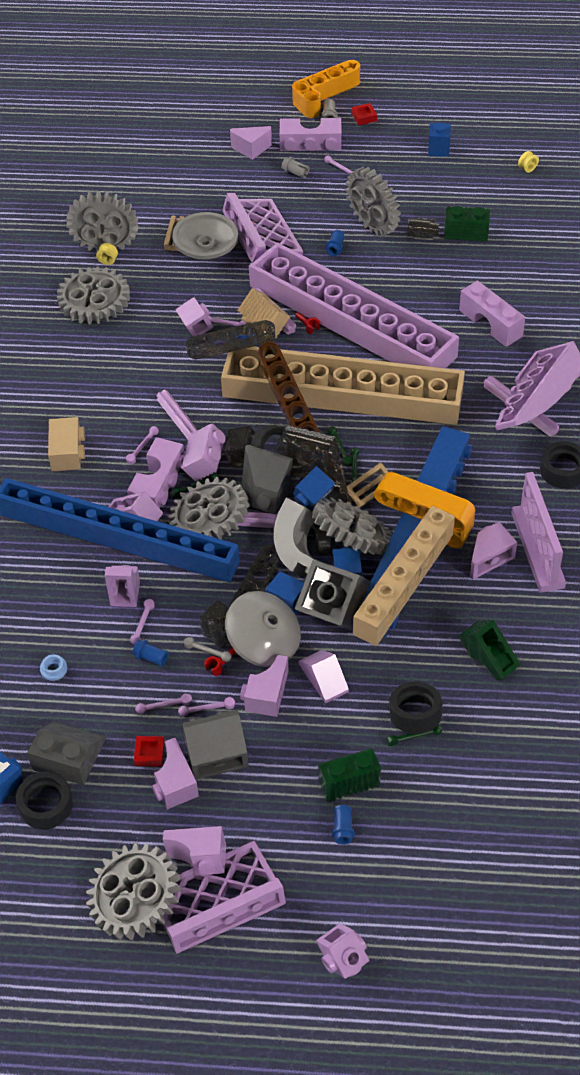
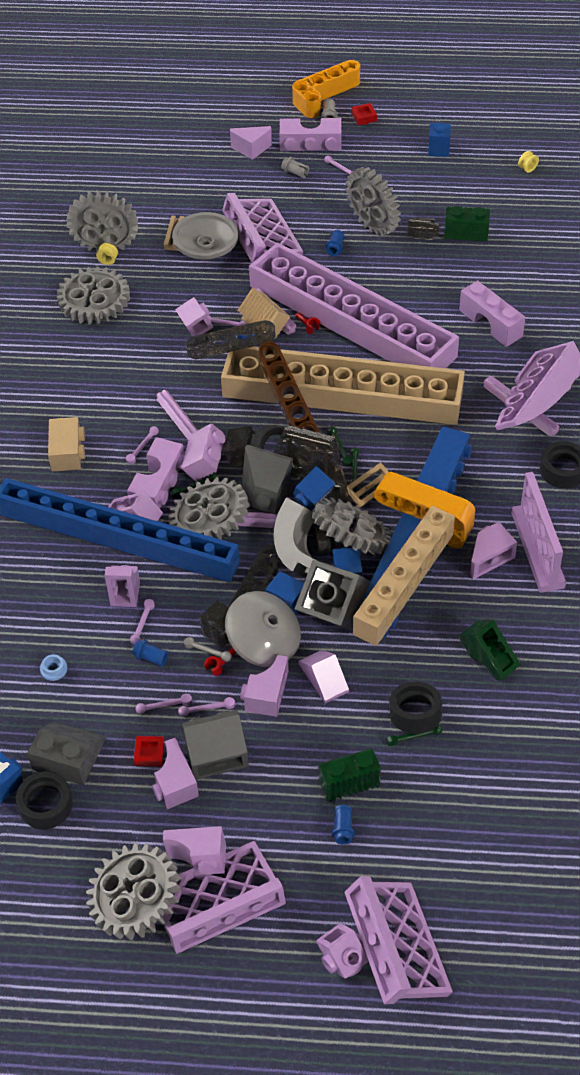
(381, 942): none -> lavender fence

